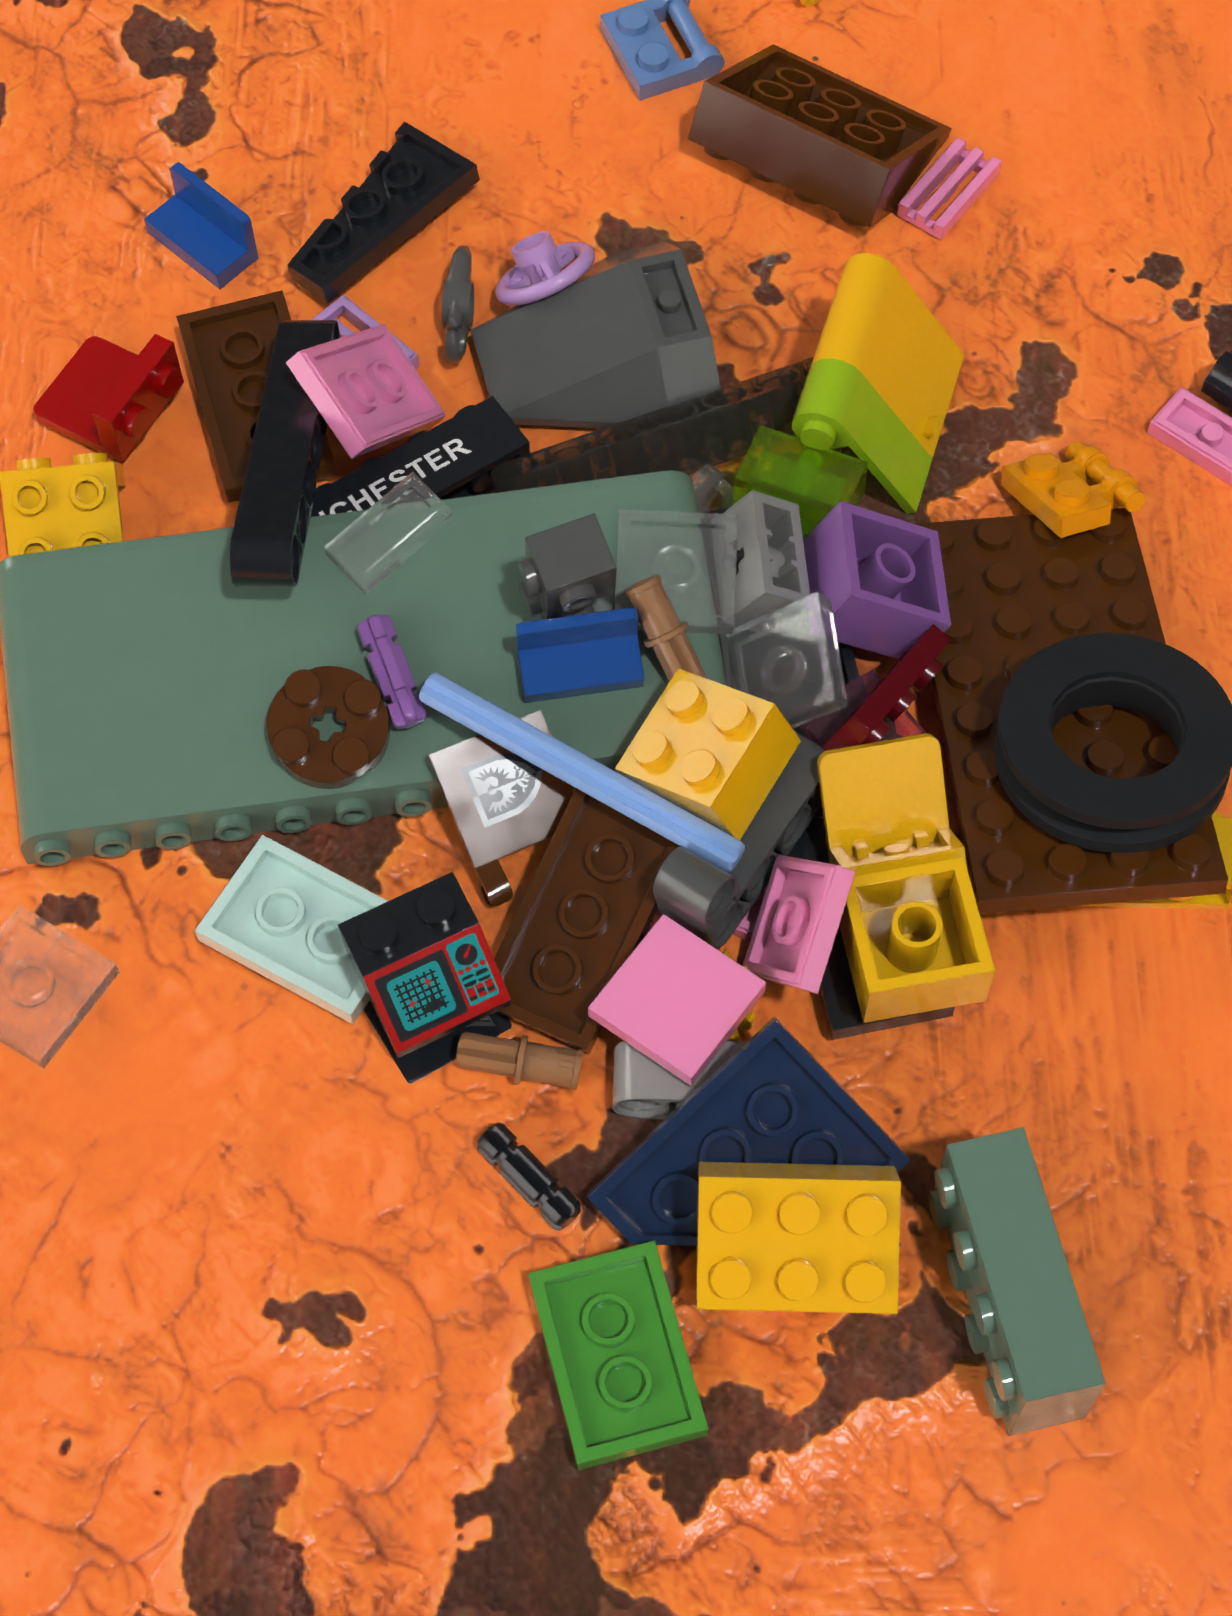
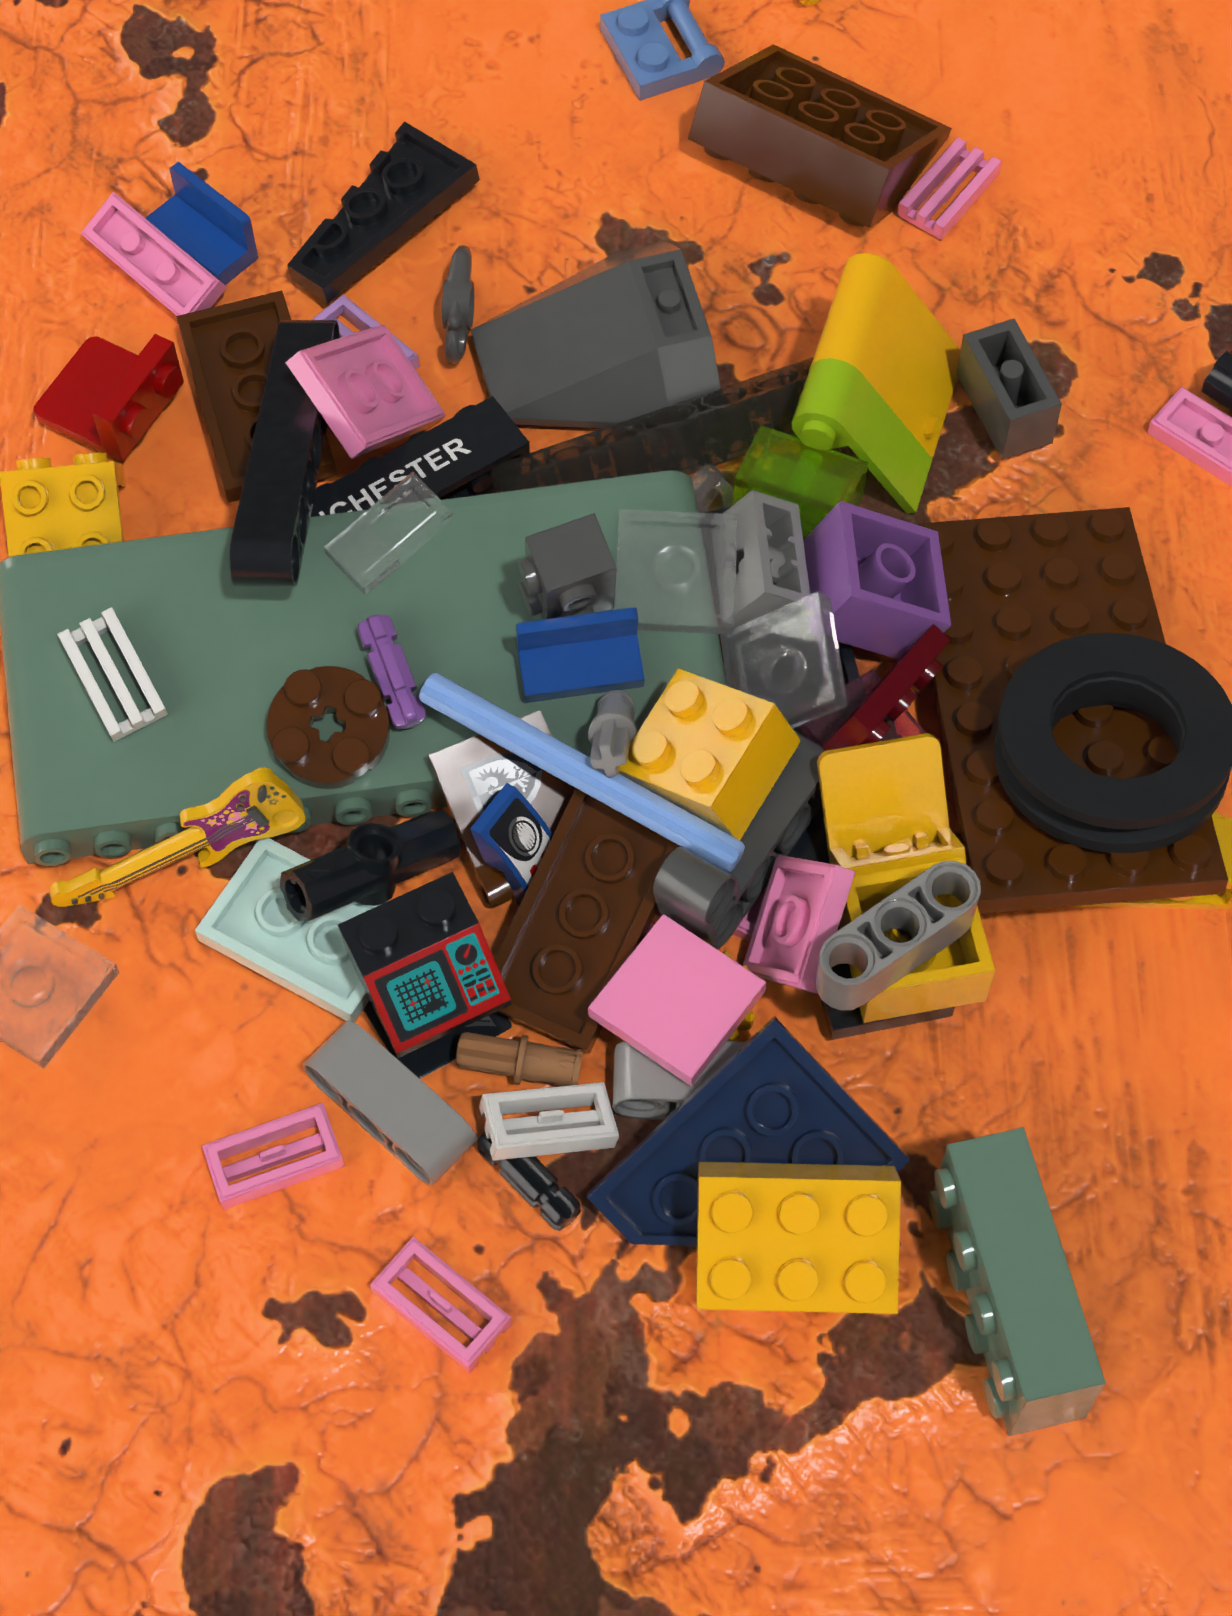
(91, 632): none -> white tile
(152, 258): none -> bright pink tile
(248, 810): none -> yellow piece
(281, 1177): none -> bright pink tile
(370, 865): none -> black piece
(390, 1102): none -> light grey beam
(481, 1339): none -> bright pink tile
(512, 838): none -> slope
(540, 266): lavender piece -> none
(552, 1130): none -> white tile
(612, 731): none -> light grey axle
(617, 1355): bright green plate -> none
(663, 627): medium nougat axle -> none
(908, 909): none -> light grey beam
(1008, 389): none -> dark grey brick
(1061, 491): light orange plate -> none

